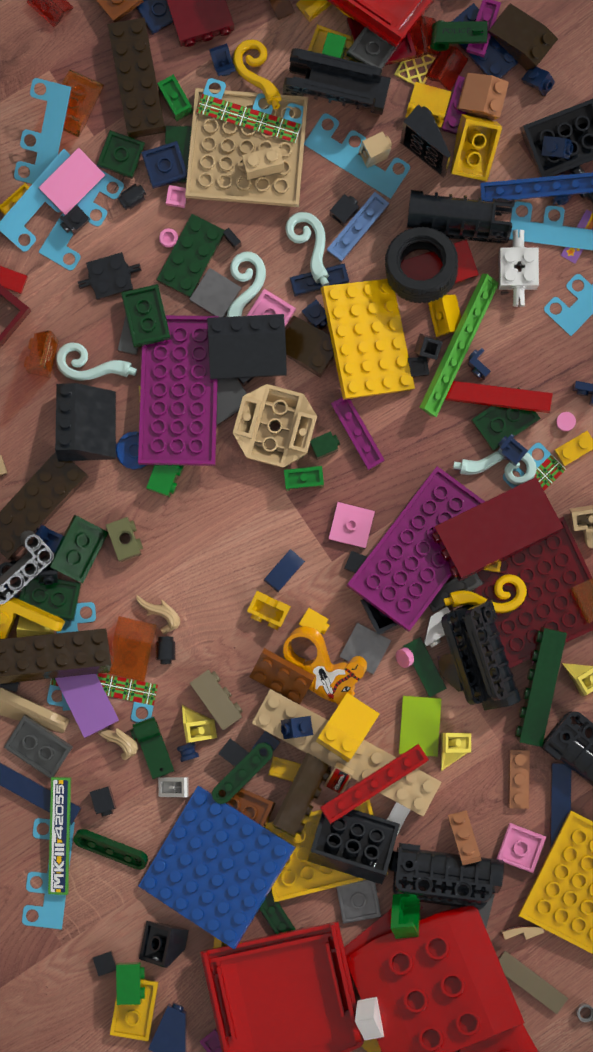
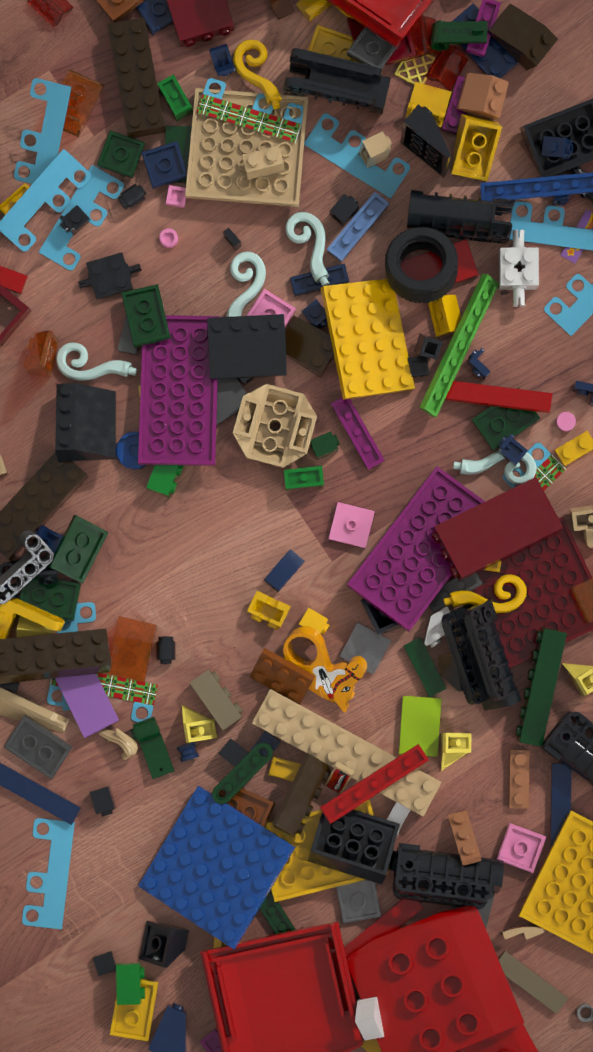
(59, 836): tile -> none
(71, 181): bright pink tile -> none
(110, 849): dark green plate -> none
(119, 528): olive brick -> none
(162, 610): tan piece -> none
(173, 787): white slope -> none
(191, 255): dark green plate -> none
(215, 293): flat silver tile -> none
(296, 727): dark blue bracket -> none
(334, 45): green panel -> none
(347, 727): yellow slope -> none
(354, 561): black tile -> none
(404, 657): bright pink tile -> none
(405, 916): green panel -> none
(539, 79): dark blue bracket -> none

